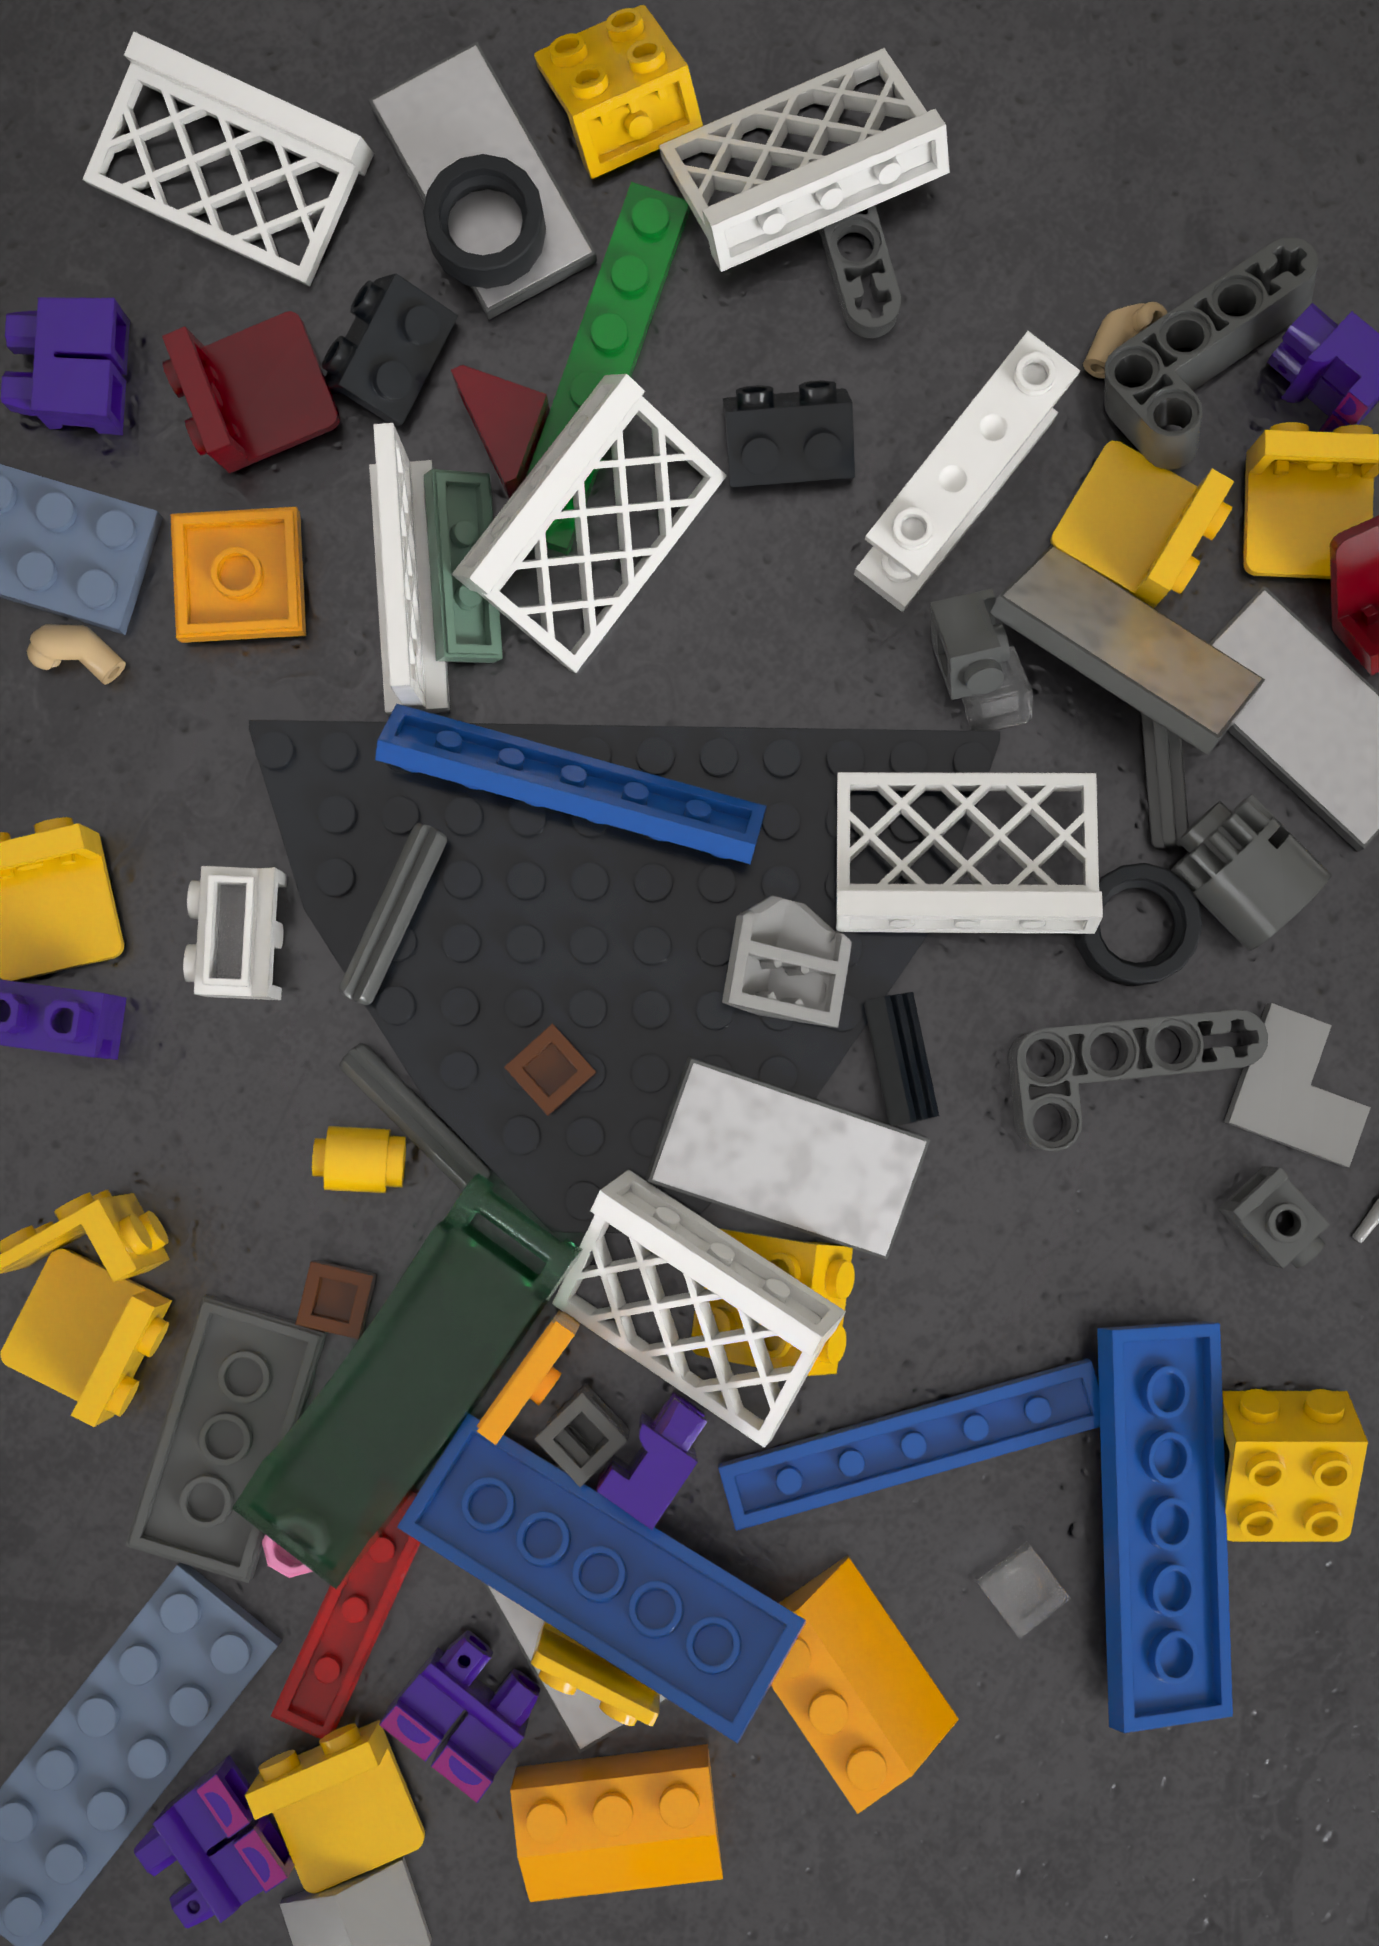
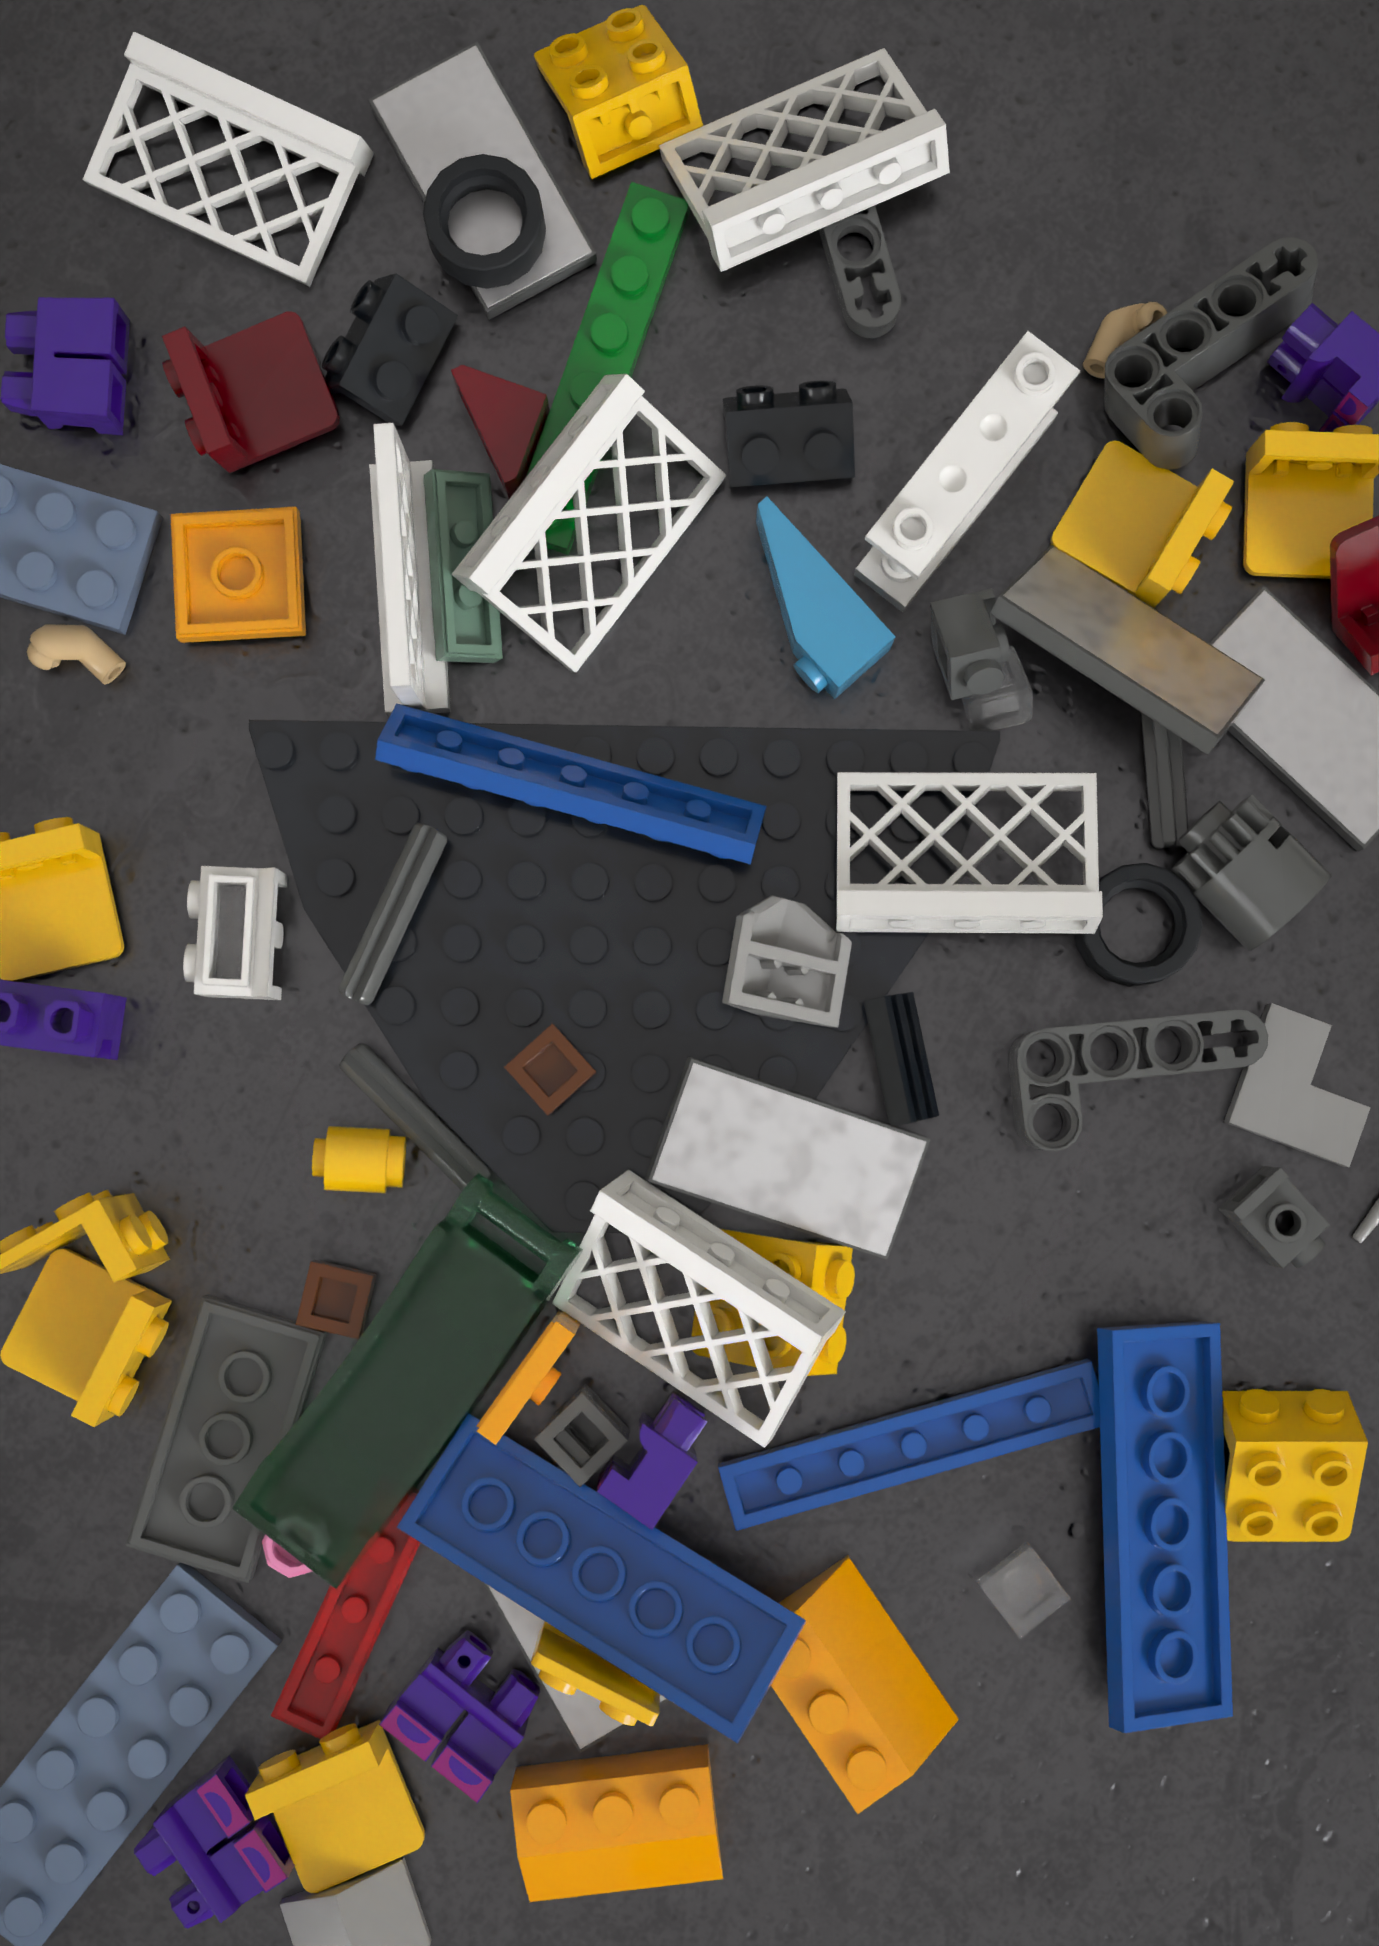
(824, 618): none -> dark azure slope

